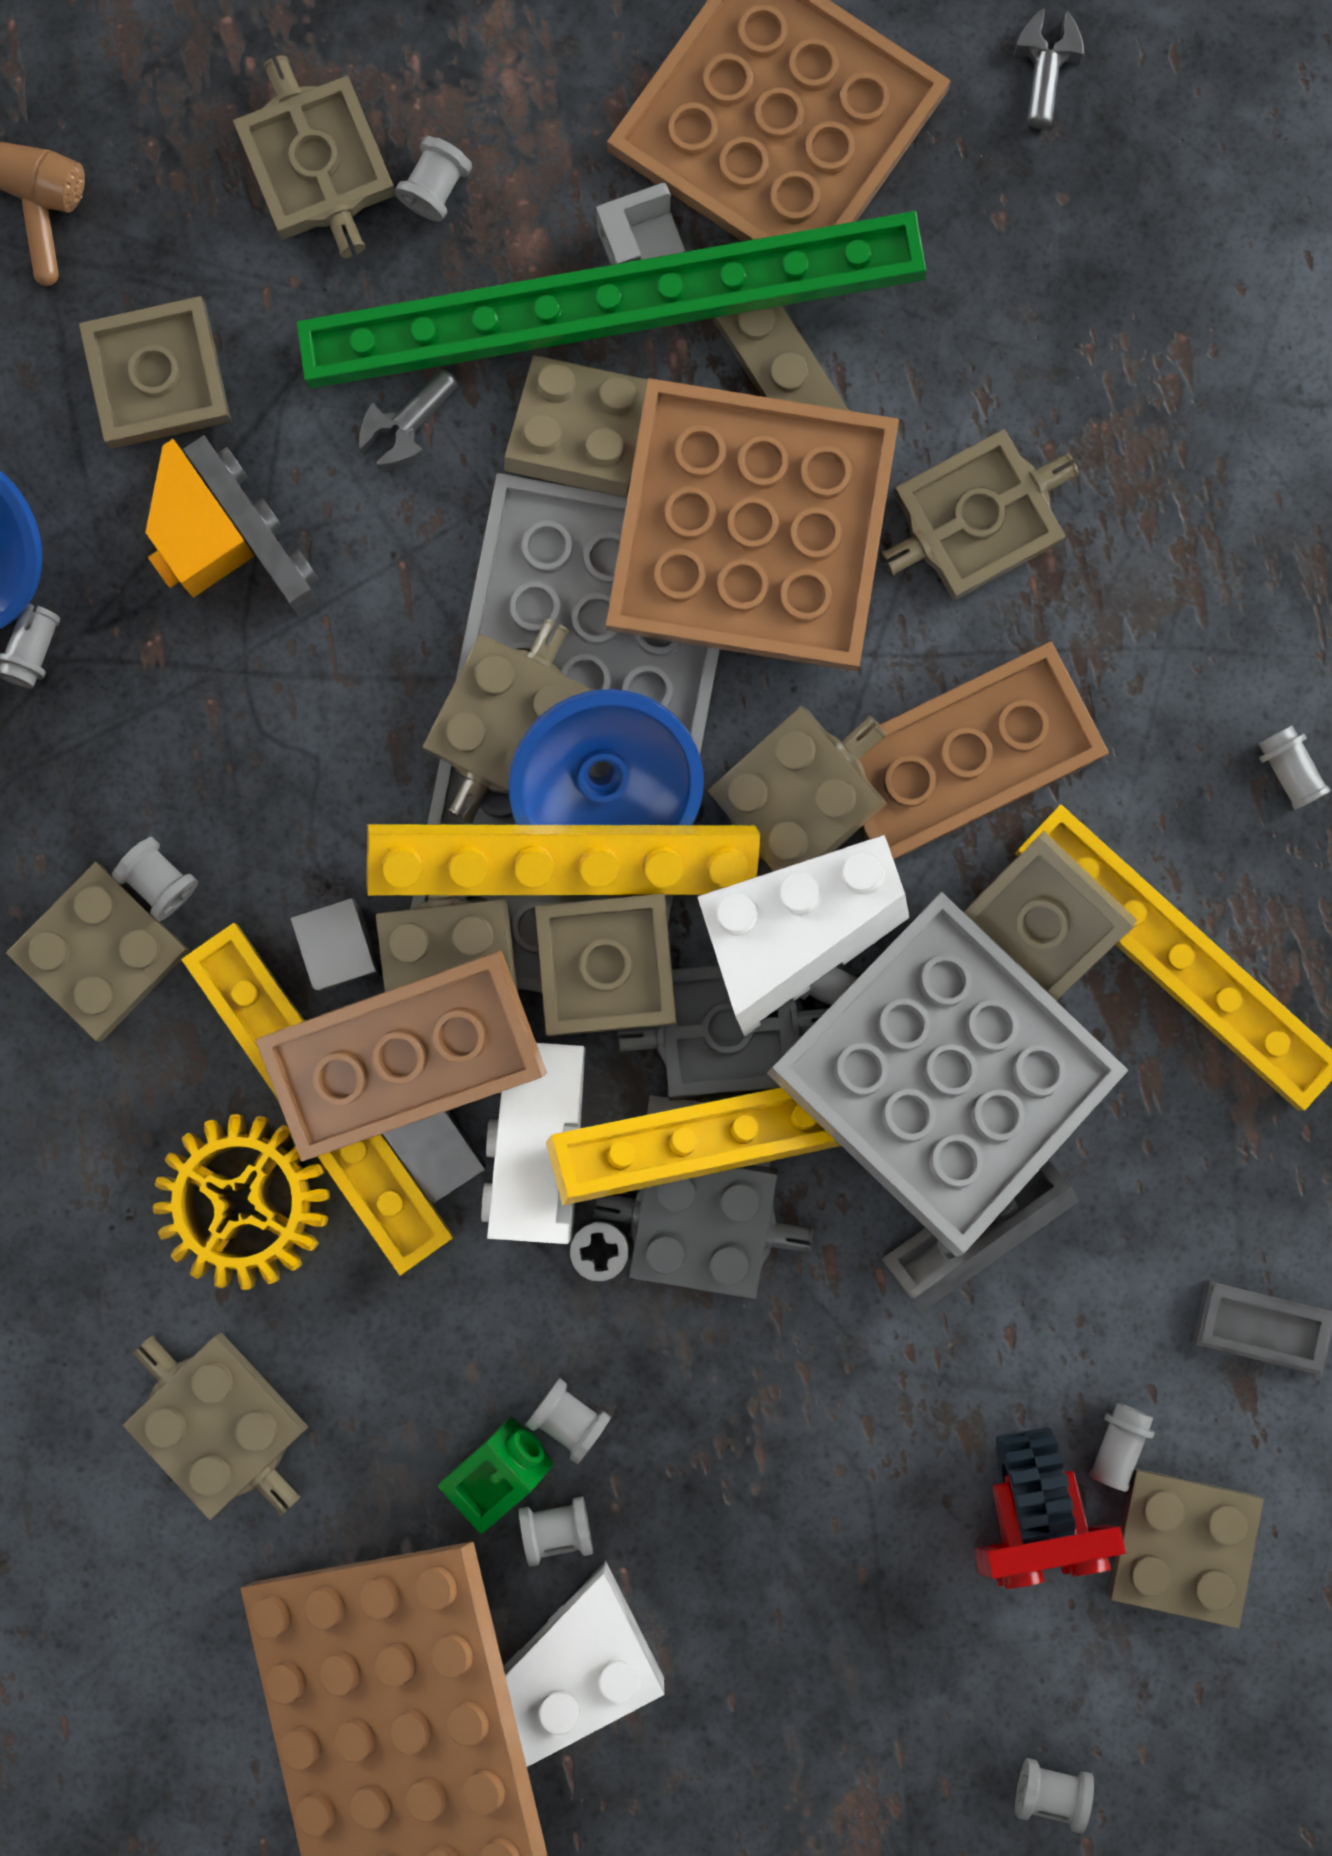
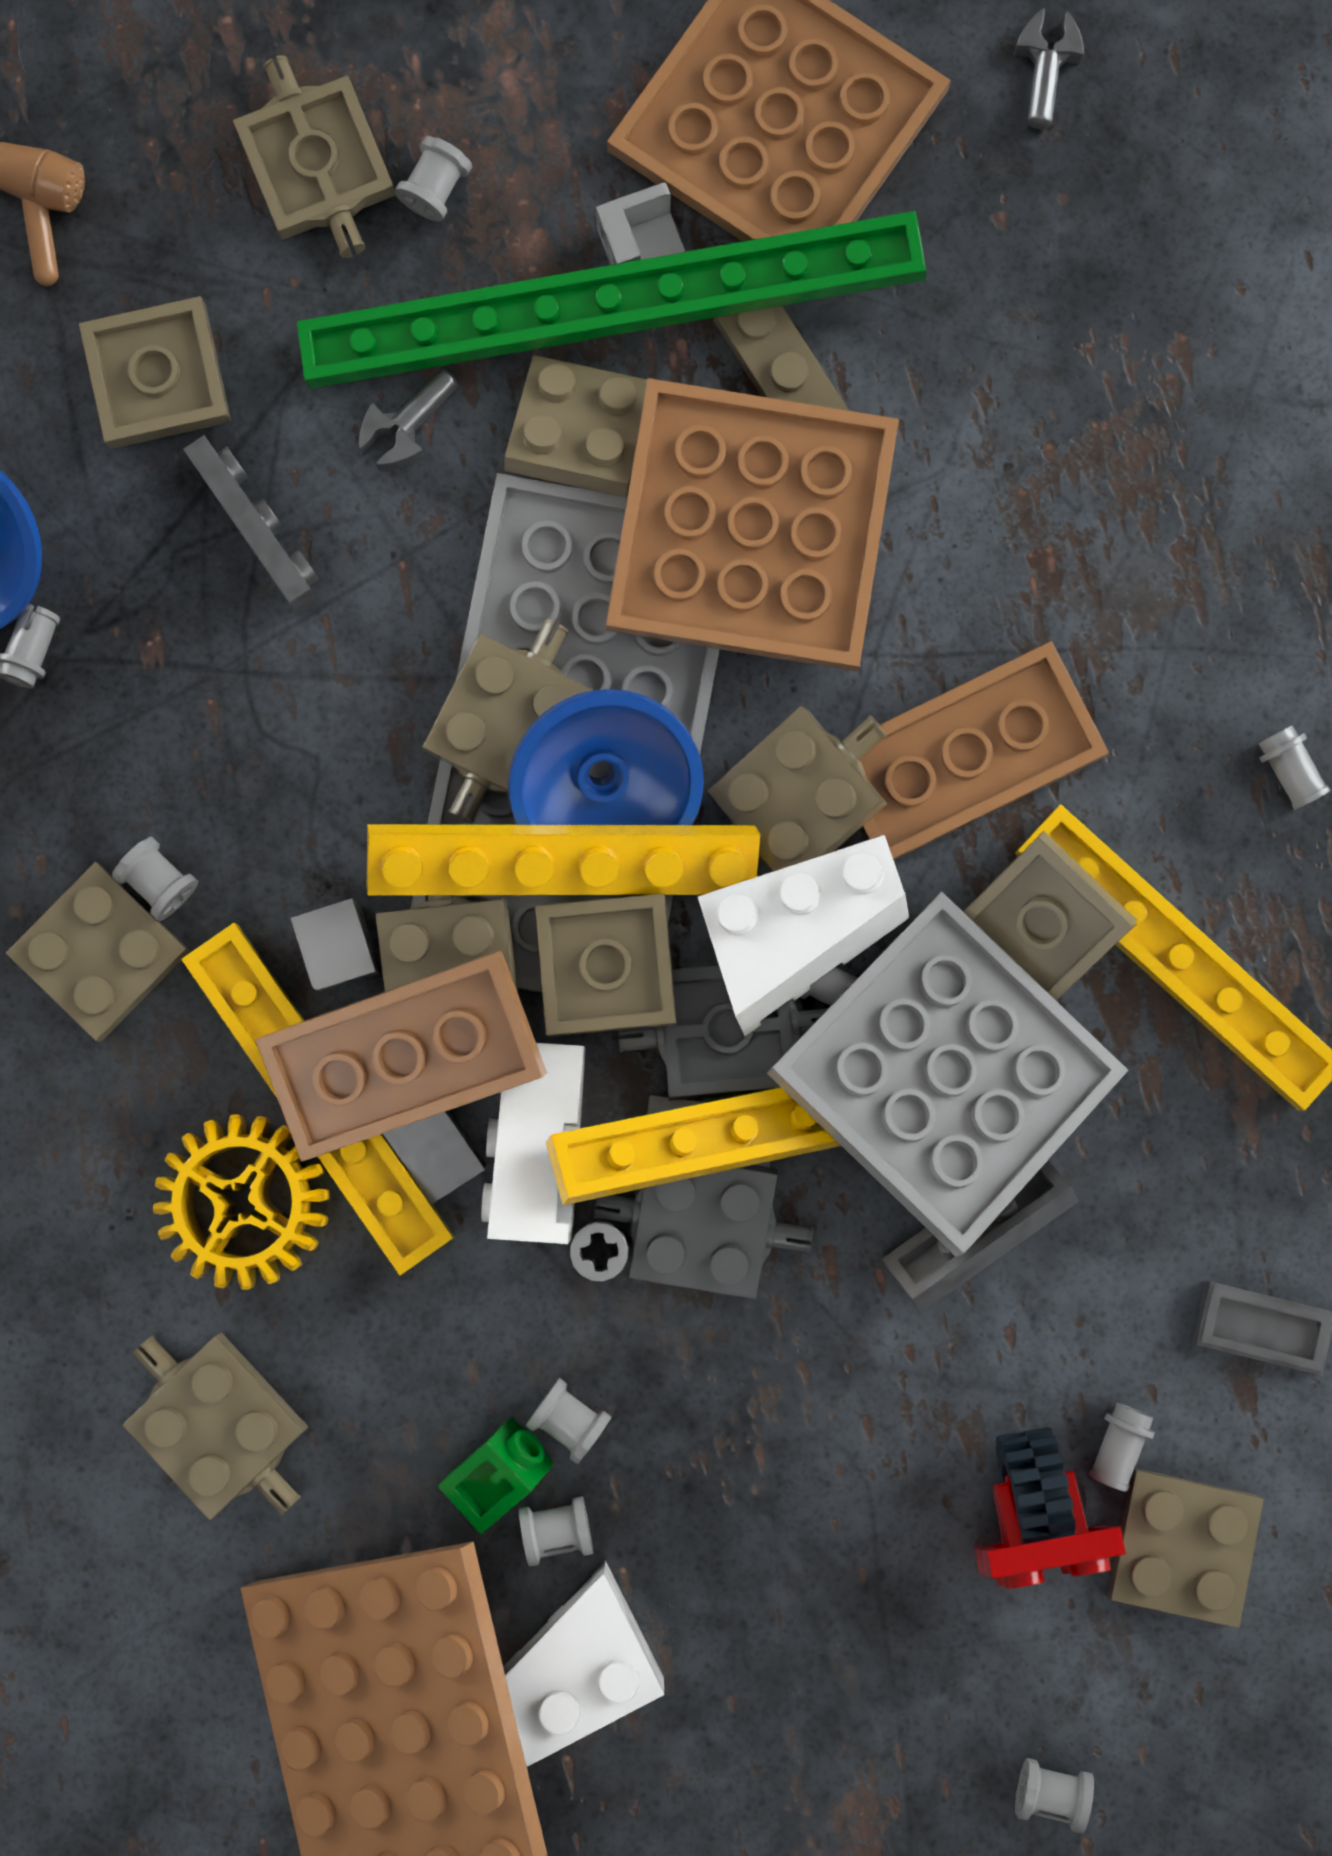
(190, 528): light orange slope -> none
(979, 514): dark tan plate -> none

